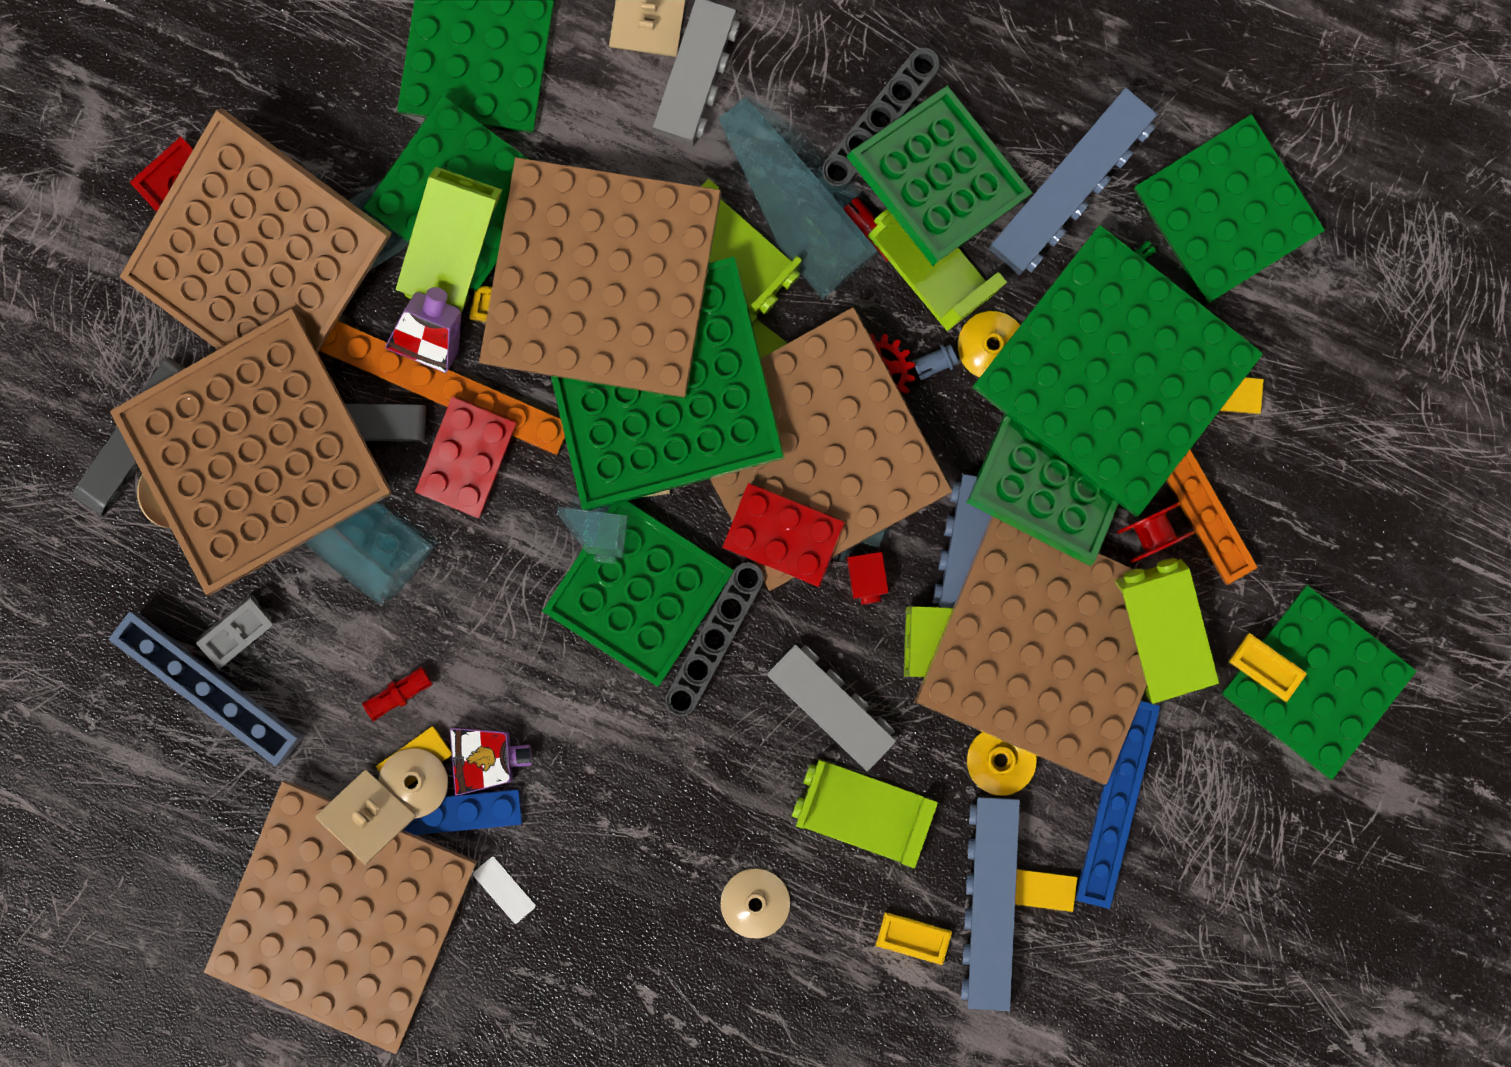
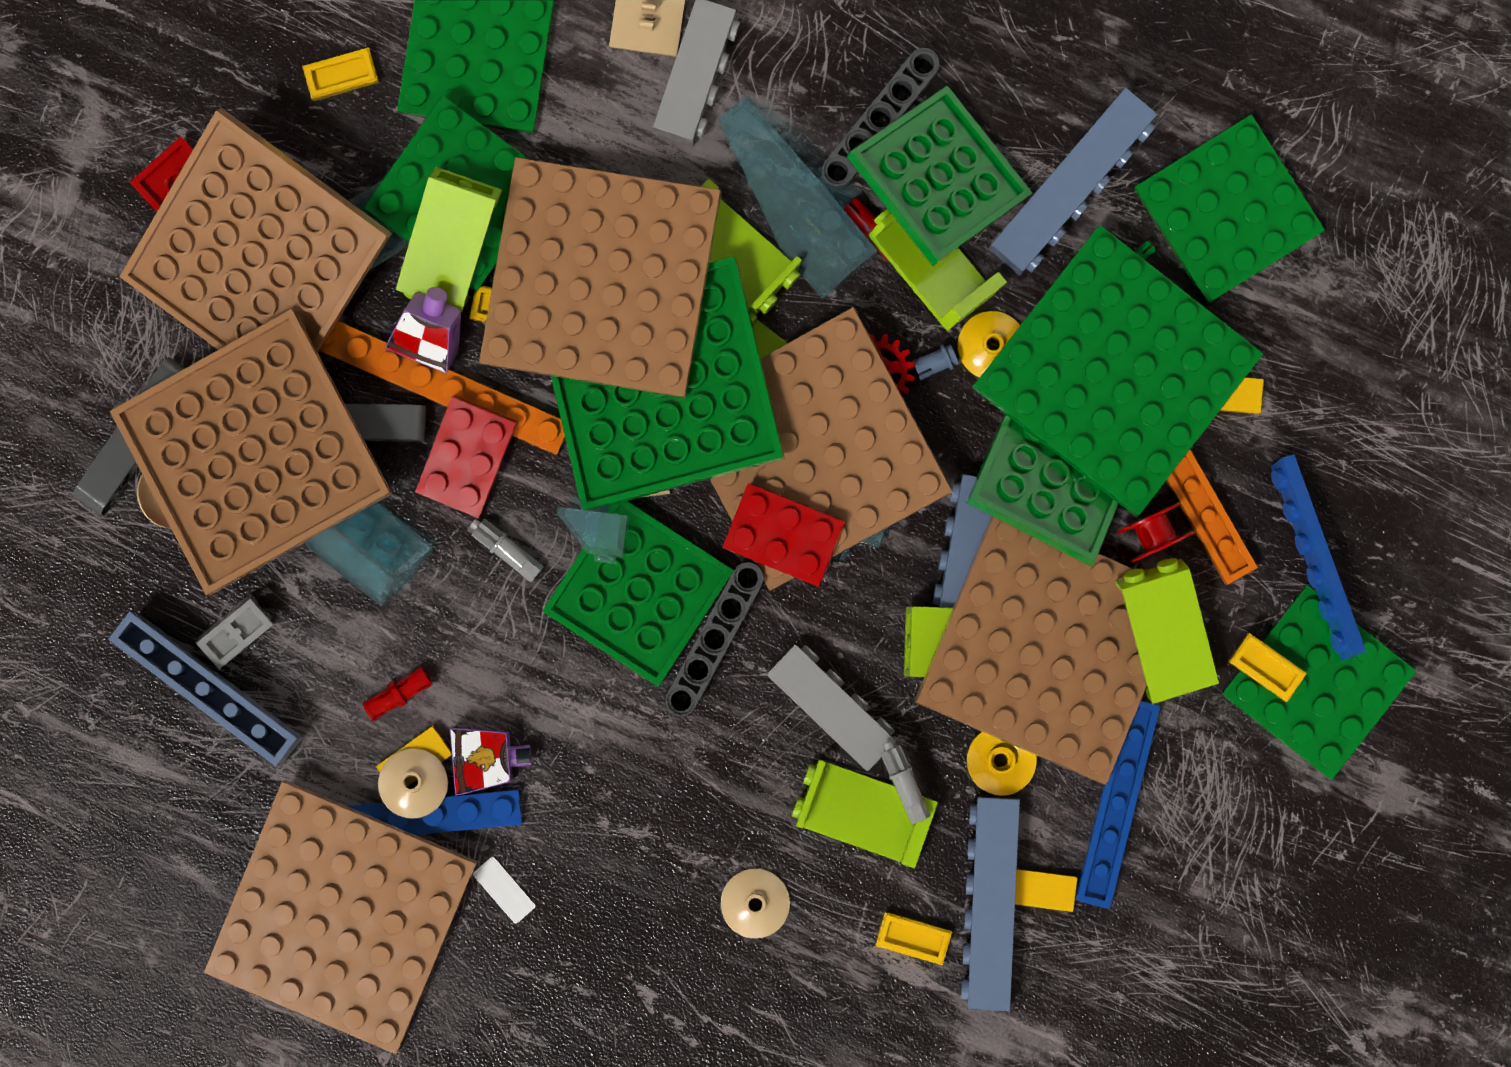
(340, 74): none -> yellow tile
(365, 817): tan piece -> none
(506, 549): none -> light grey piece
(867, 577): red brick -> none
(904, 782): none -> light grey piece
(1321, 568): none -> blue plate

